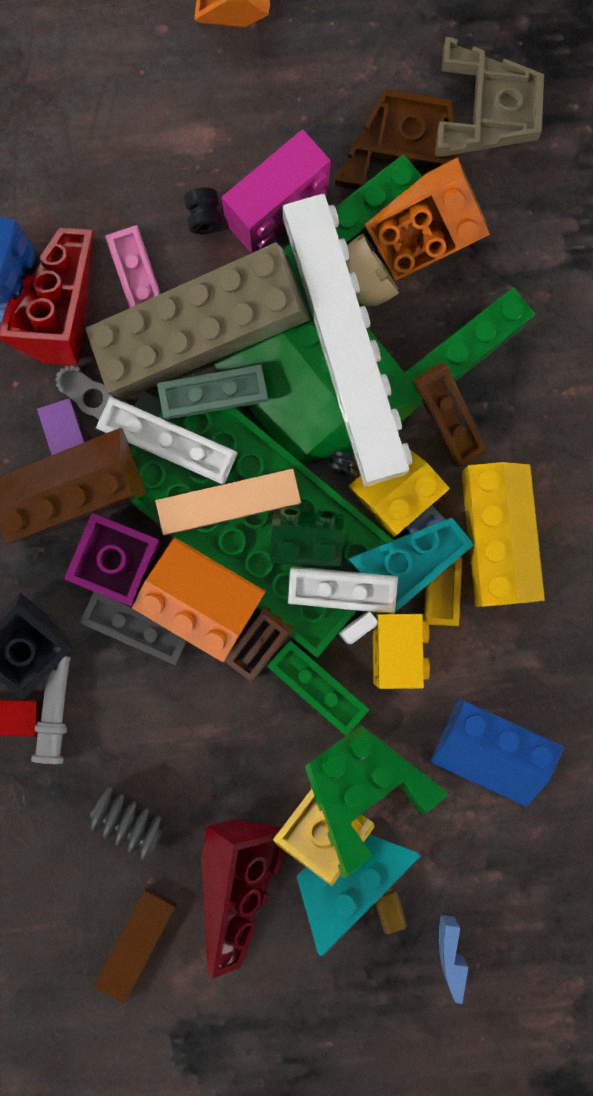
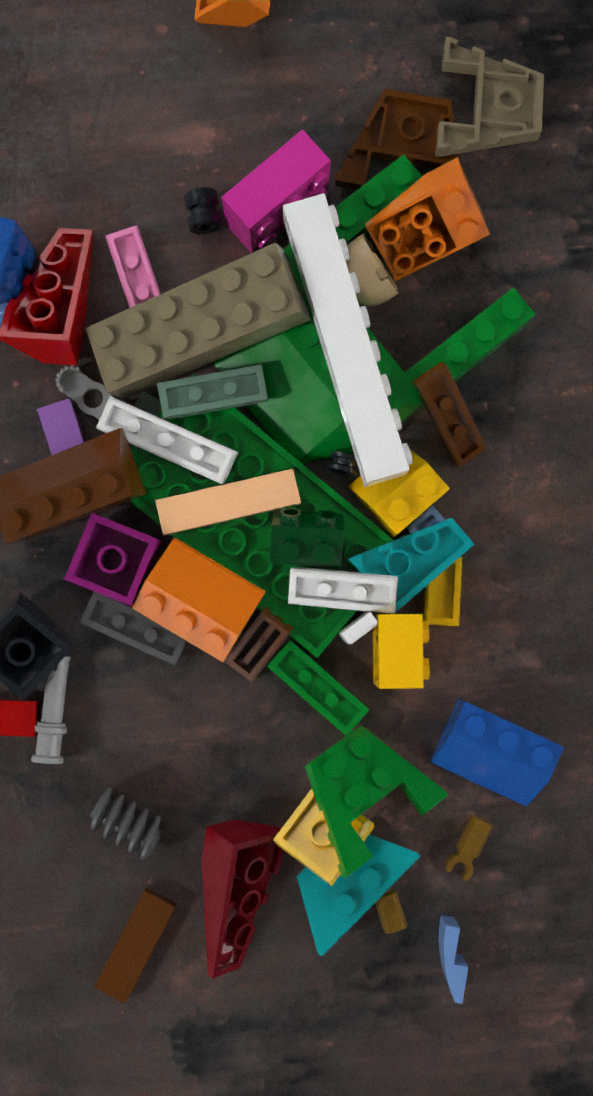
(469, 845): none -> pearl gold bar
(504, 534): yellow slope -> none

